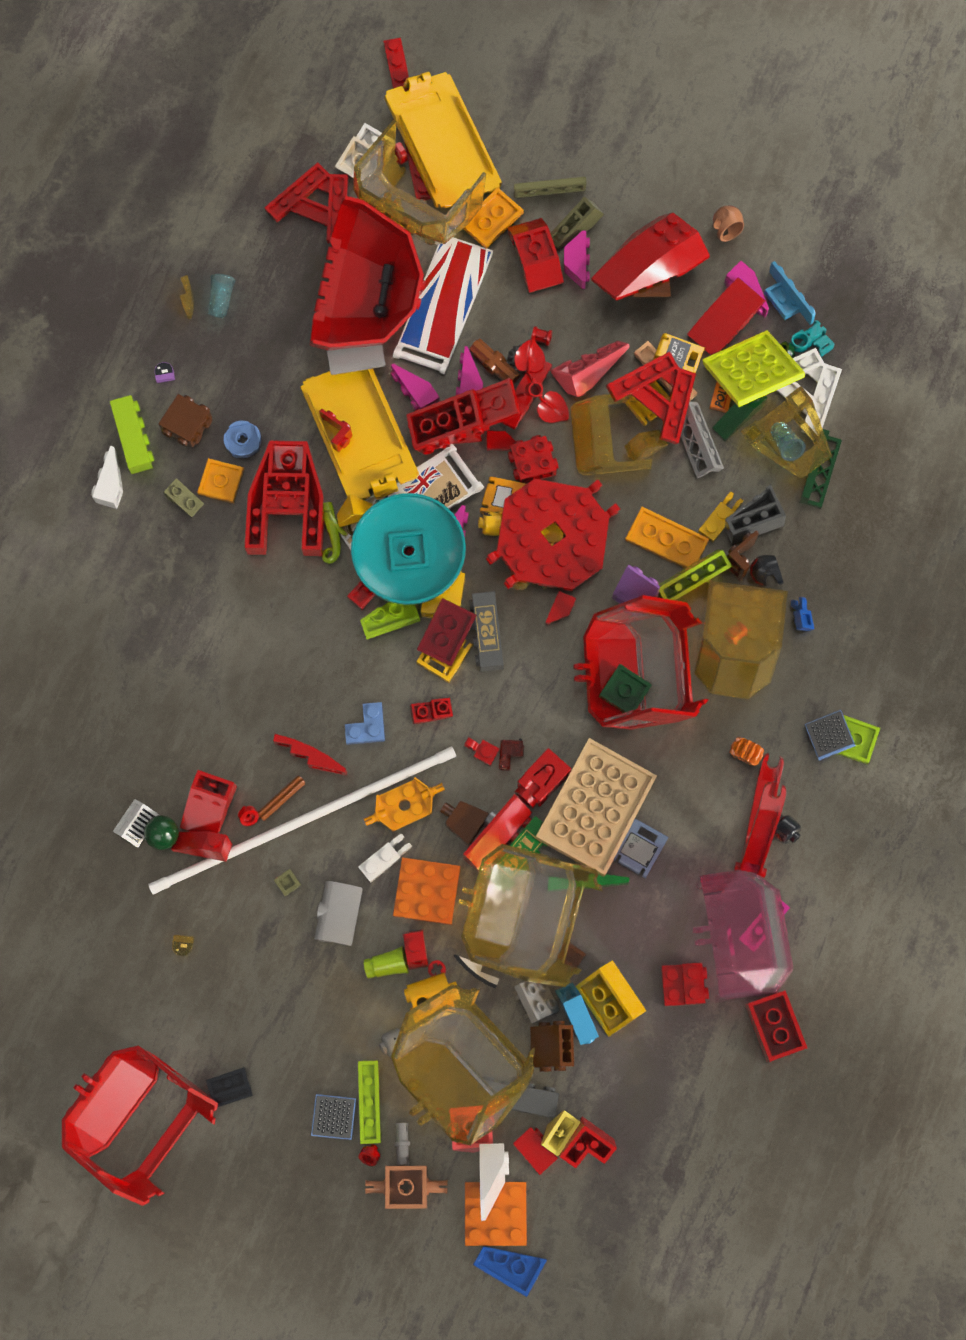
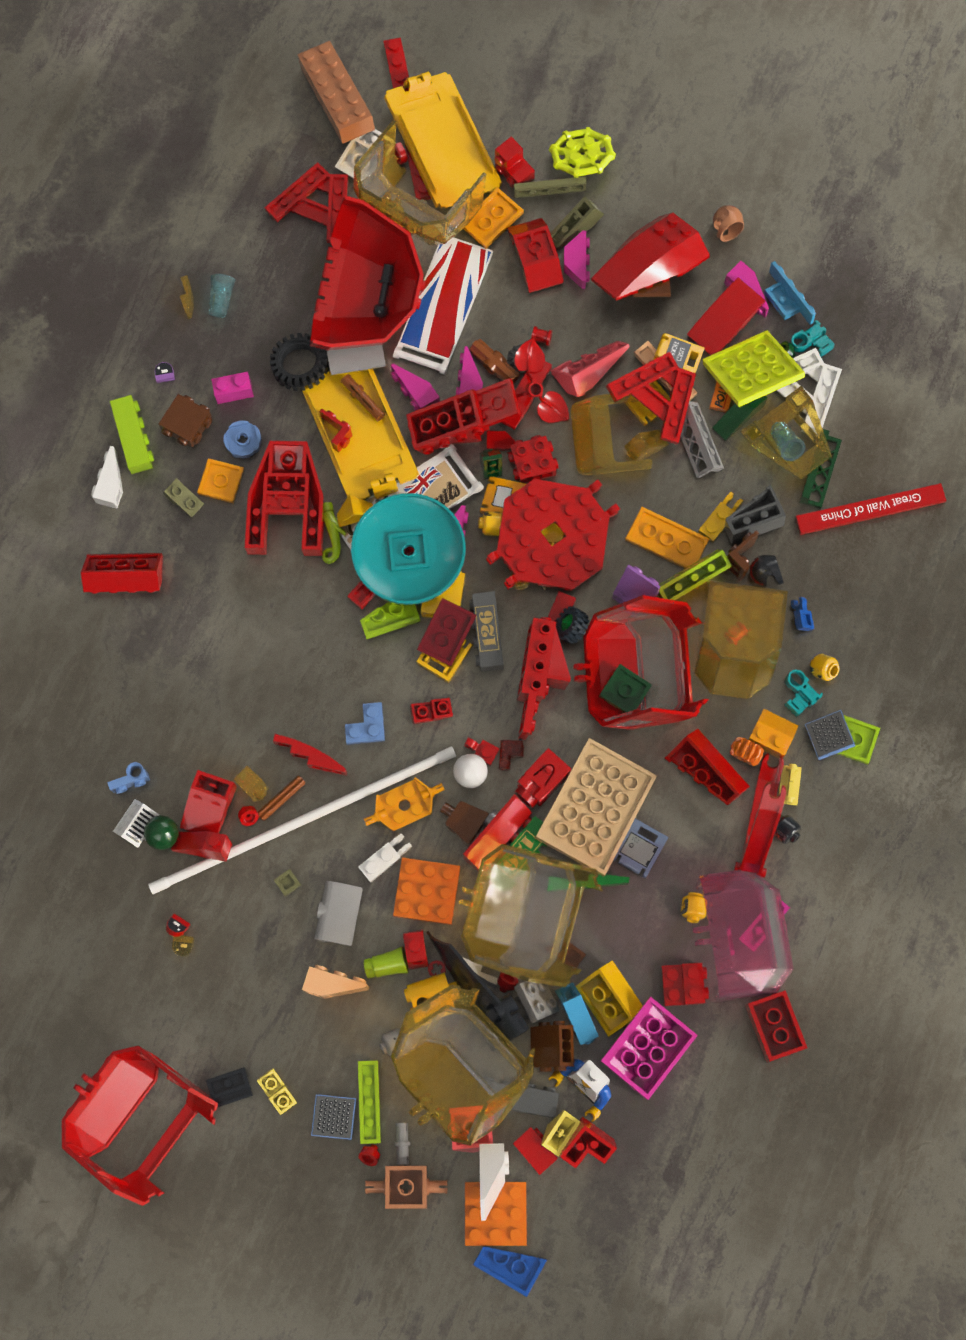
(121, 784): none -> medium blue plate
(122, 572): none -> red slope
(177, 926): none -> tile
(232, 387): none -> dark pink brick
(251, 784): none -> clear yellow brick
(276, 1091): none -> light yellow slope
(302, 380): none -> black tyre
(327, 985): none -> light nougat slope
(336, 92): none -> nougat brick
(357, 391): none -> dark orange pin
(470, 770): none -> white piece
(491, 463): none -> dark green slope
(496, 1009): none -> black panel
(506, 982): none -> red tile
(511, 164): none -> red brick
(541, 668): none -> red wedge
(572, 624): none -> black wheel
(585, 163): none -> neon yellow plate
(589, 1082): none -> torso
(648, 1048): none -> dark pink slope
(693, 907): none -> yellow head
(708, 767): none -> red wedge
(773, 733): none -> light orange slope
(791, 780): none -> light yellow hinge
(805, 695): none -> teal piece
(824, 667): none -> yellow head
(870, 509): none -> red tile

